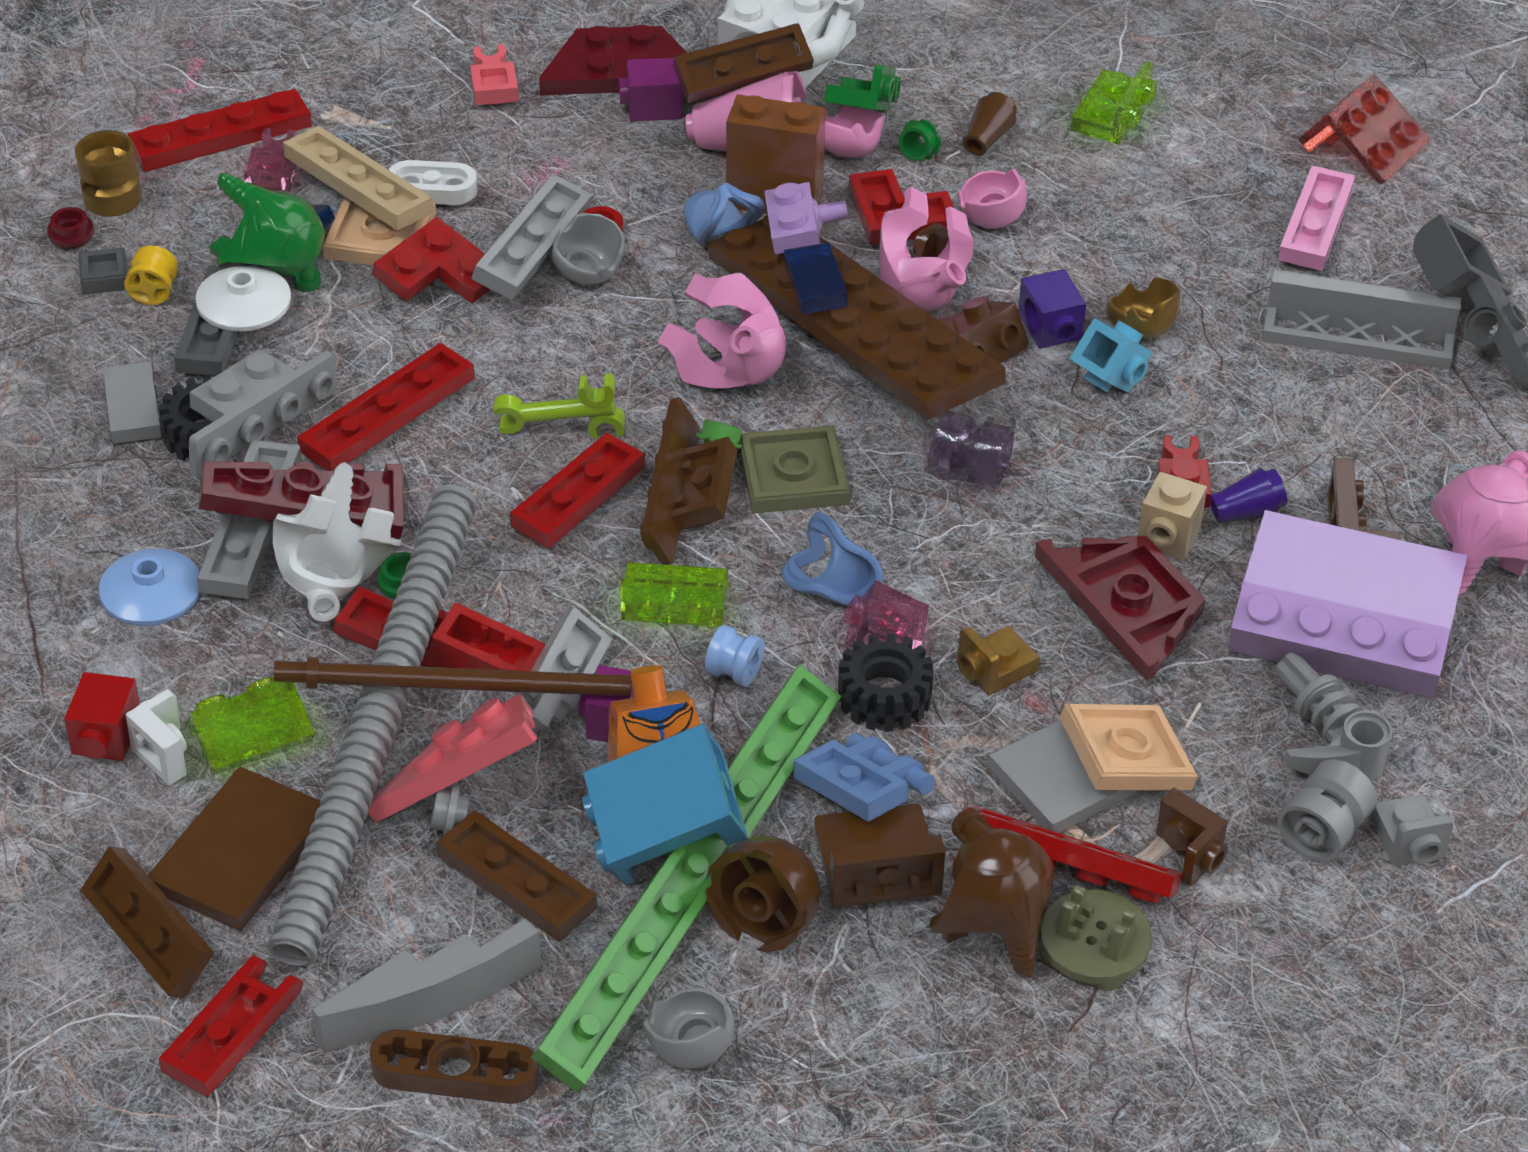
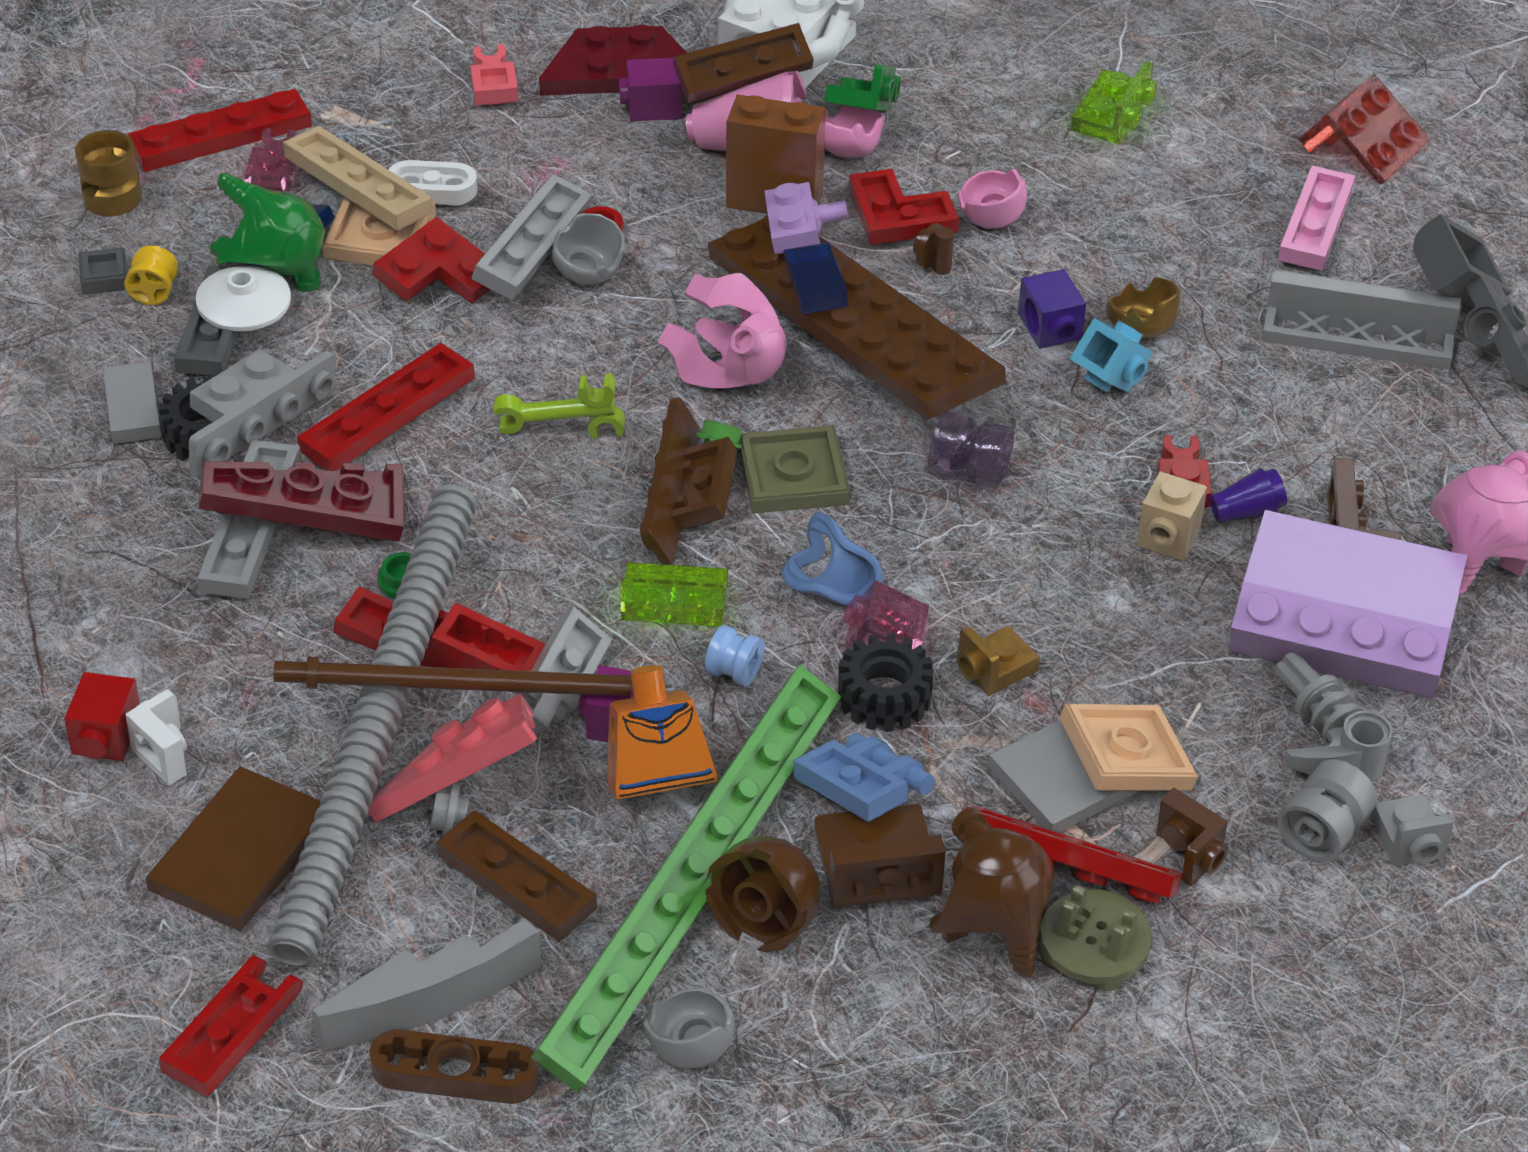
(70, 228): dark red plate -> none
(147, 922): reddish brown plate -> none
(149, 587): light blue dish -> none
(250, 724): clear neon green bracket -> none
(327, 553): white piece -> none
(577, 490): red plate -> none
(661, 801): dark azure panel -> none
(714, 213): medium blue piece -> none
(911, 144): green plate -> none
(923, 280): bright pink piece -> none
(990, 121): reddish brown cone -> none
(990, 327): reddish brown bracket -> none
(1128, 594): dark red wing -> none

